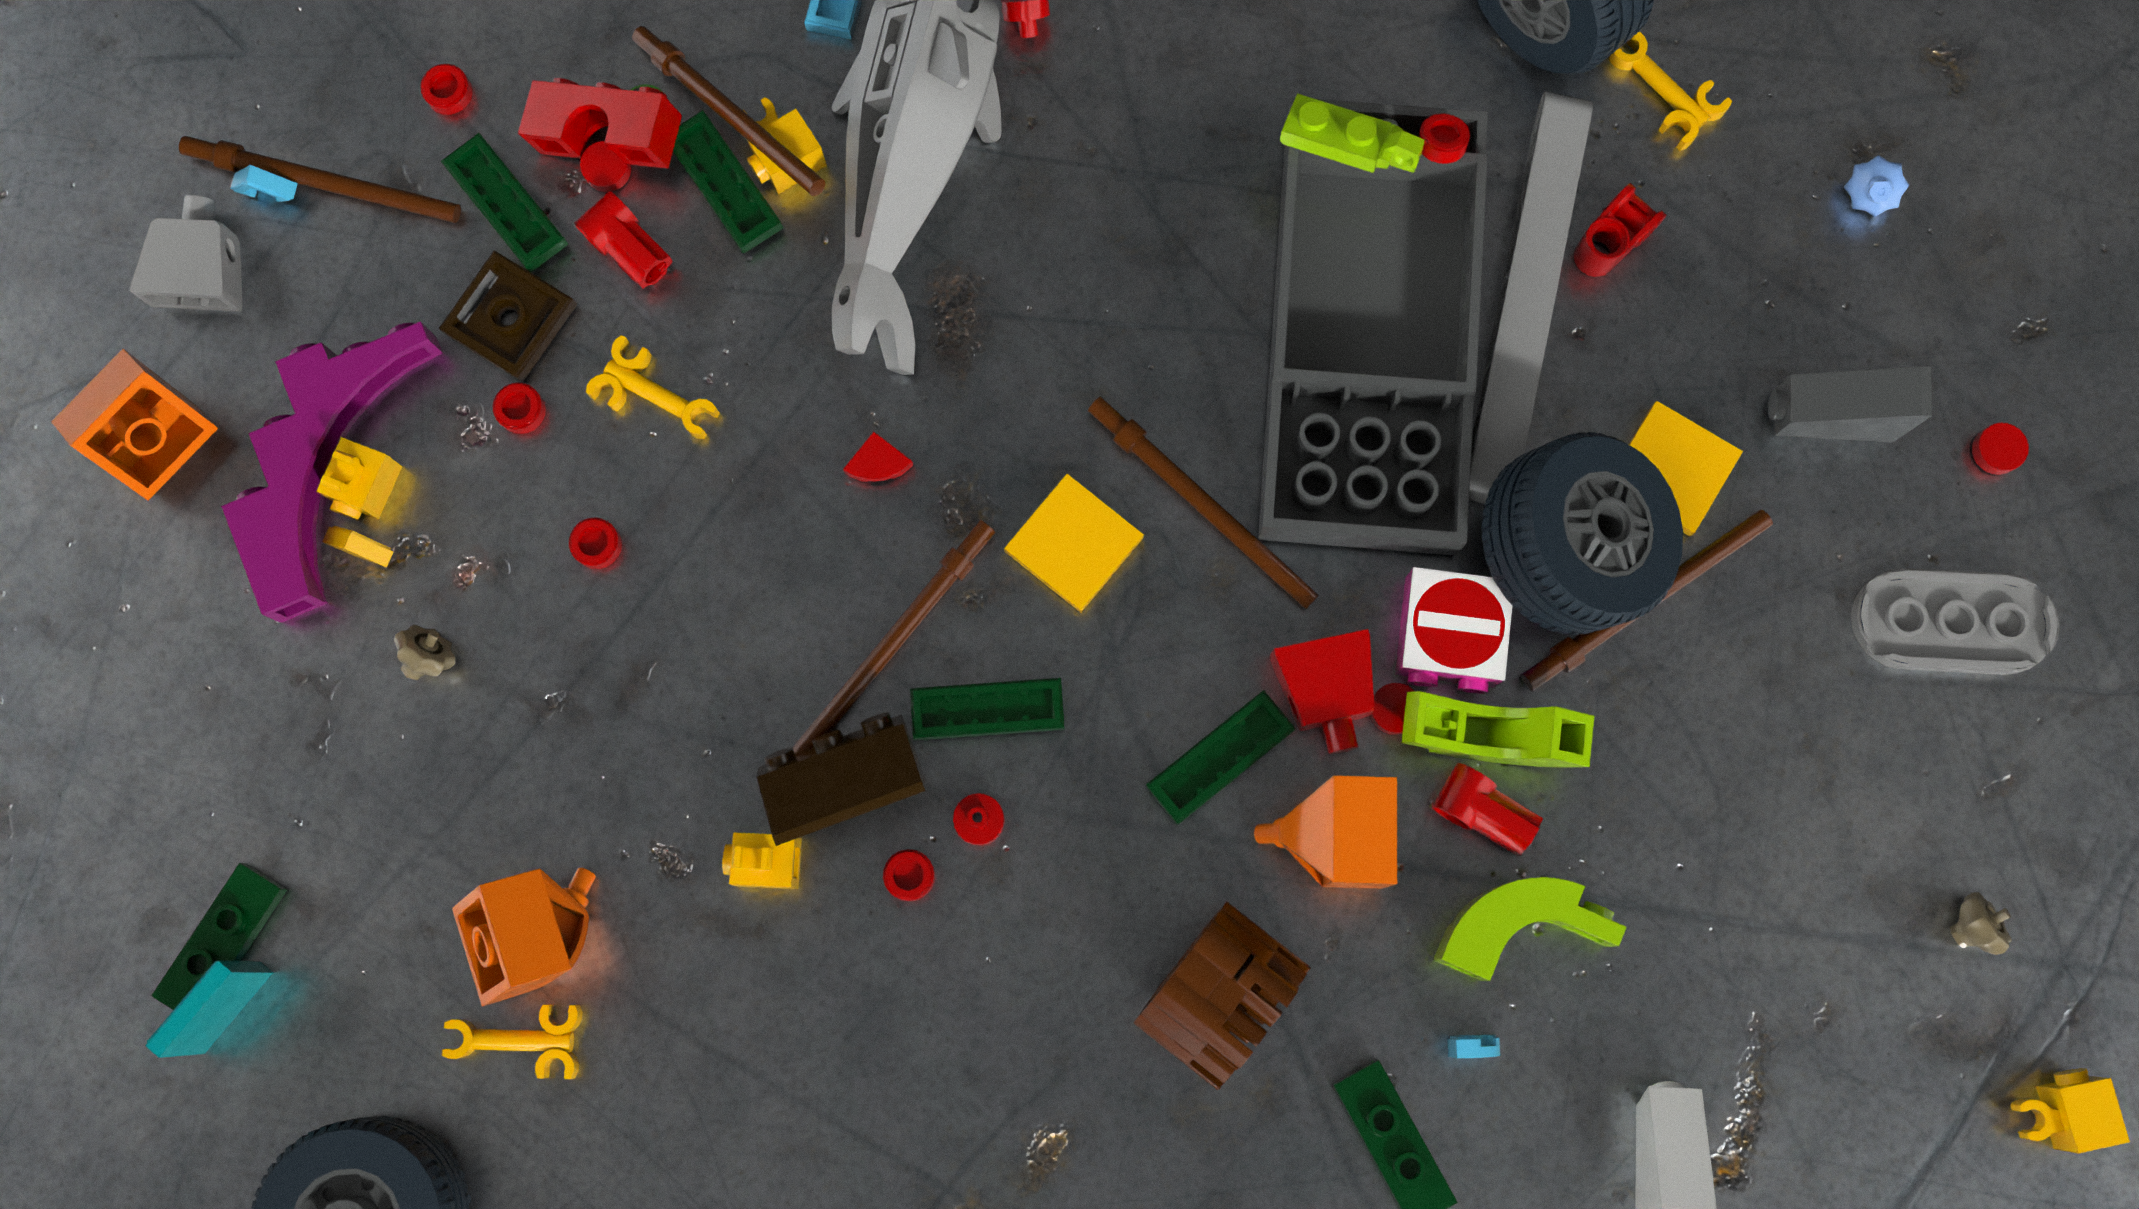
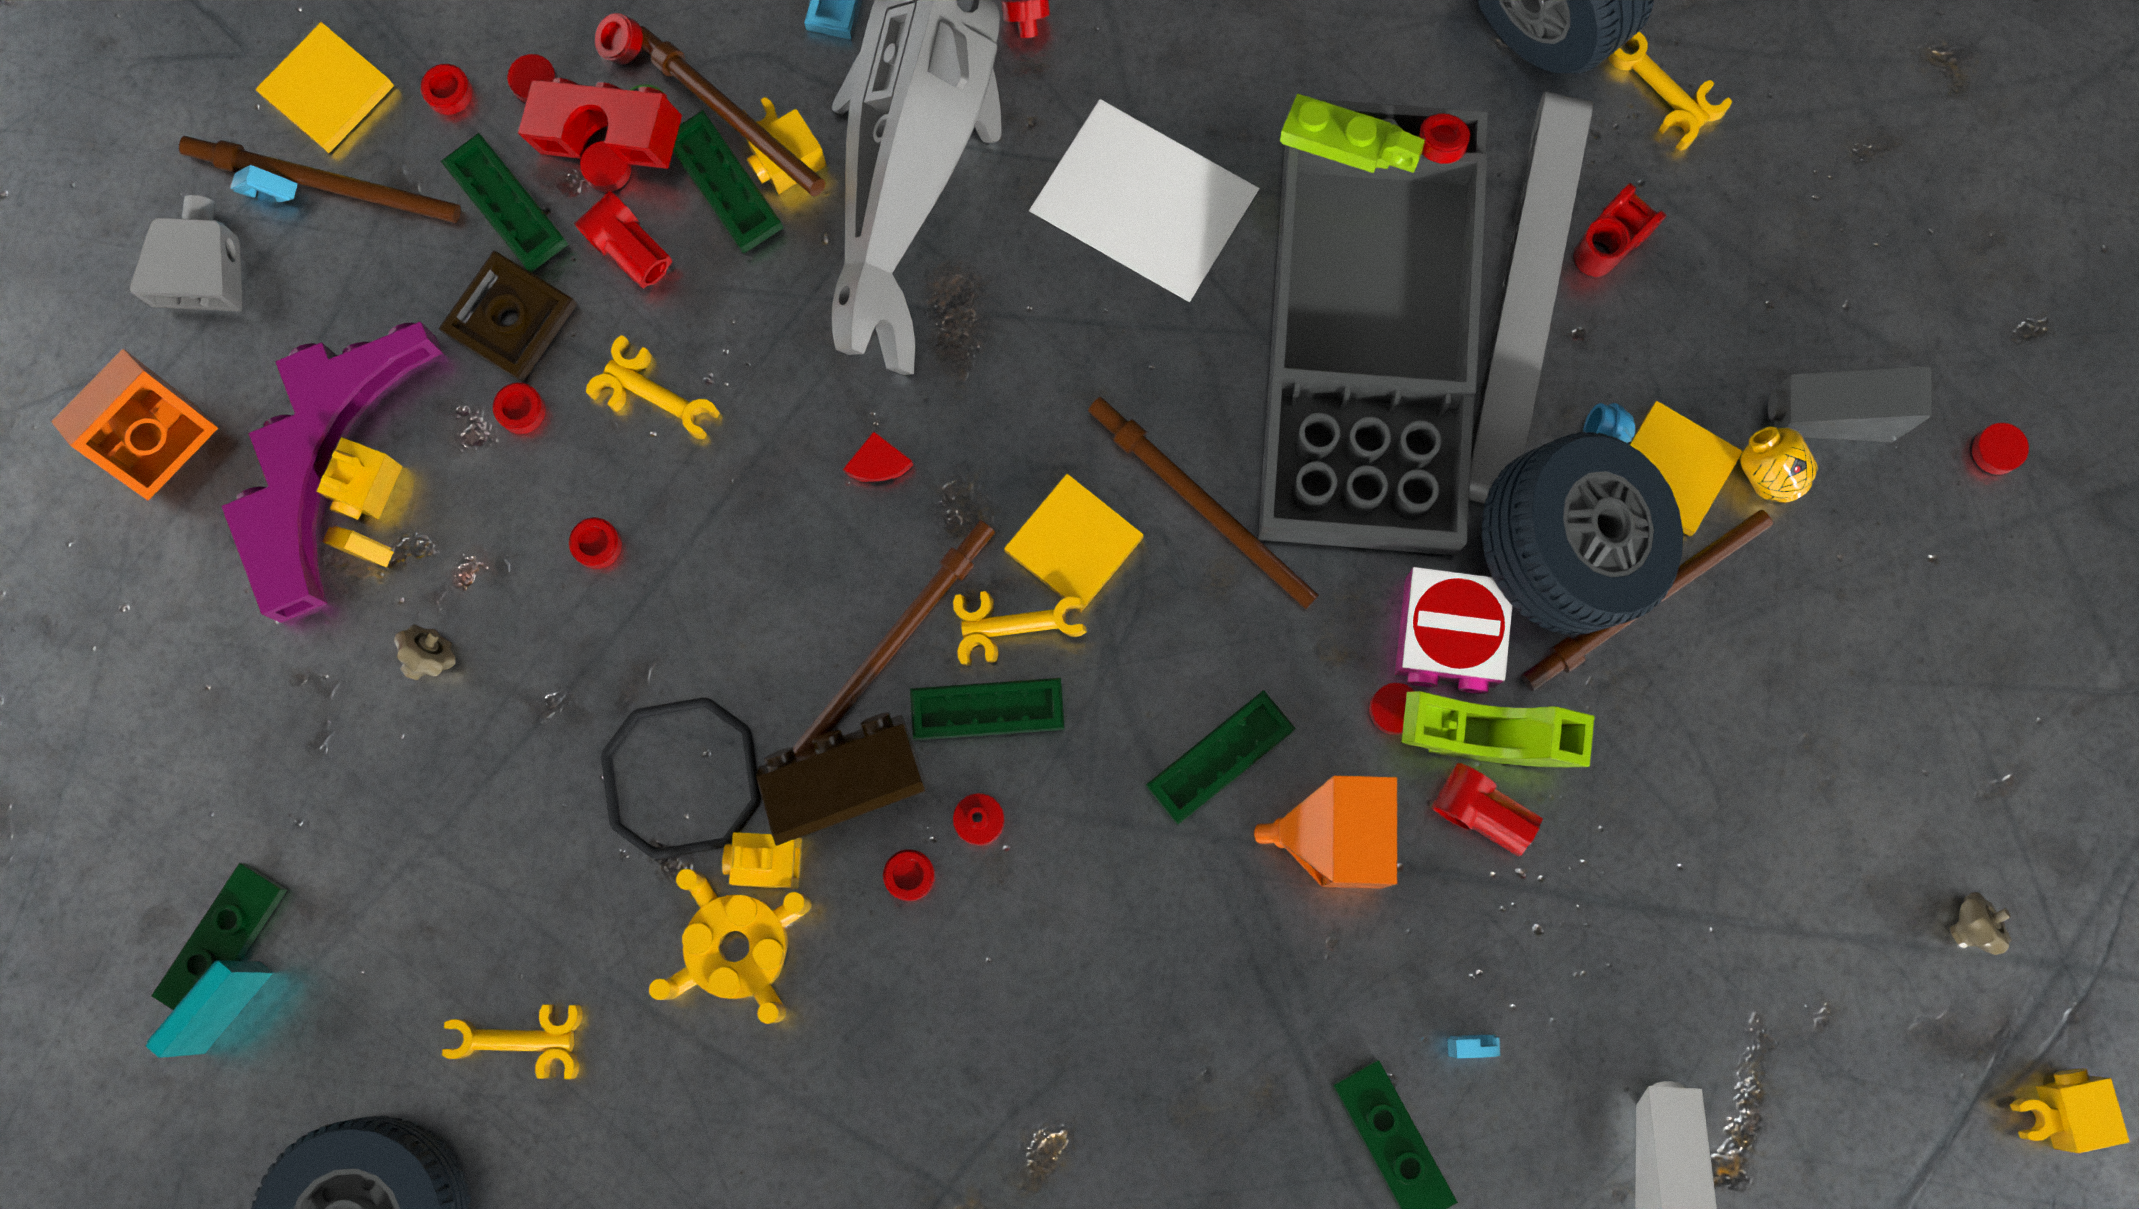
(324, 87): none -> yellow tile
(522, 931): orange piece -> none
(526, 69): none -> red tile
(610, 788): none -> black piece
(618, 38): none -> red tile
(704, 941): none -> yellow plate
(980, 626): none -> yellow bar
(1144, 200): none -> white sticker
(1218, 979): reddish brown piece -> none
(1328, 685): red torso -> none
(1489, 920): lime arch -> none
(1612, 421): none -> dark azure plate
(1779, 464): none -> yellow head
(1876, 186): light blue piece -> none
(1954, 621): light grey tile -> none

